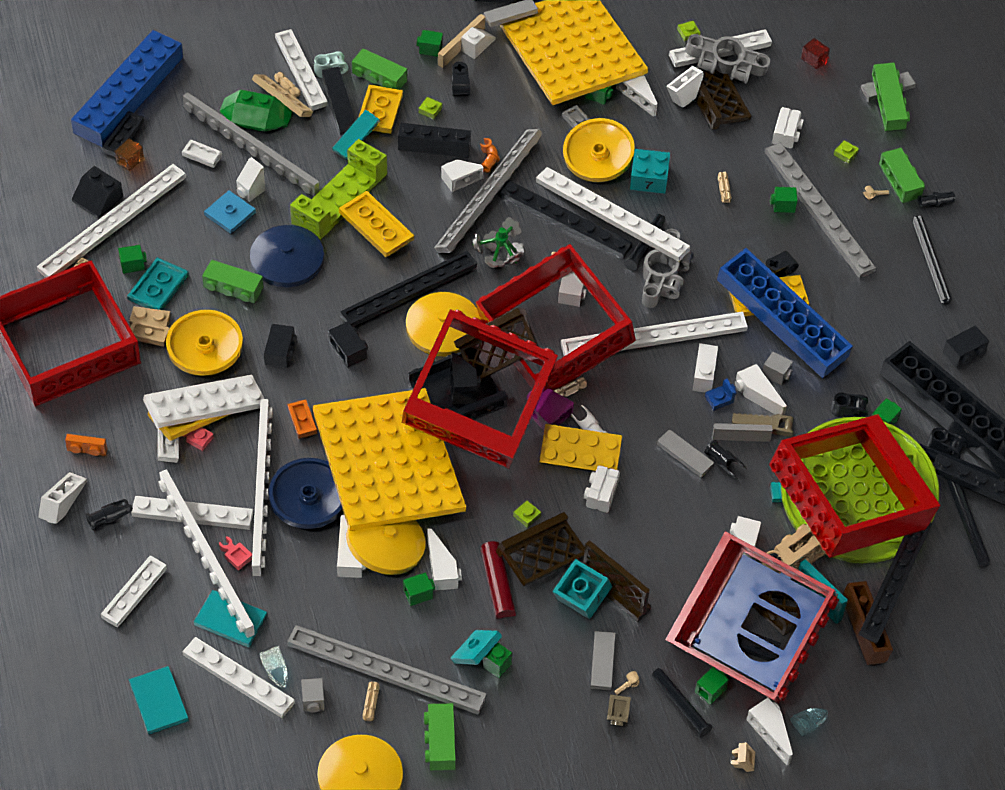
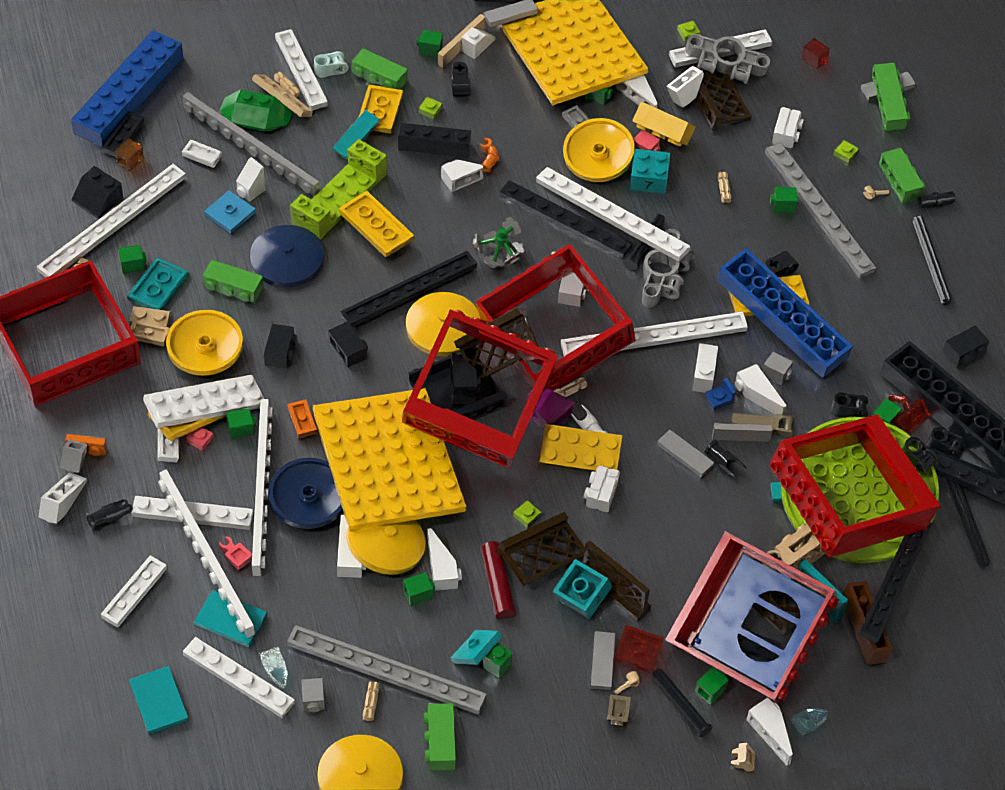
(73, 456): none -> light grey brick
(240, 423): none -> green brick
(338, 99): black slope -> none
(488, 191): light grey plate -> none
(638, 649): none -> clear red plate
(646, 141): none -> coral brick
(663, 124): none -> yellow brick
(746, 530): white slope -> none
(912, 414): none -> clear red plate
(923, 457): none -> black piece

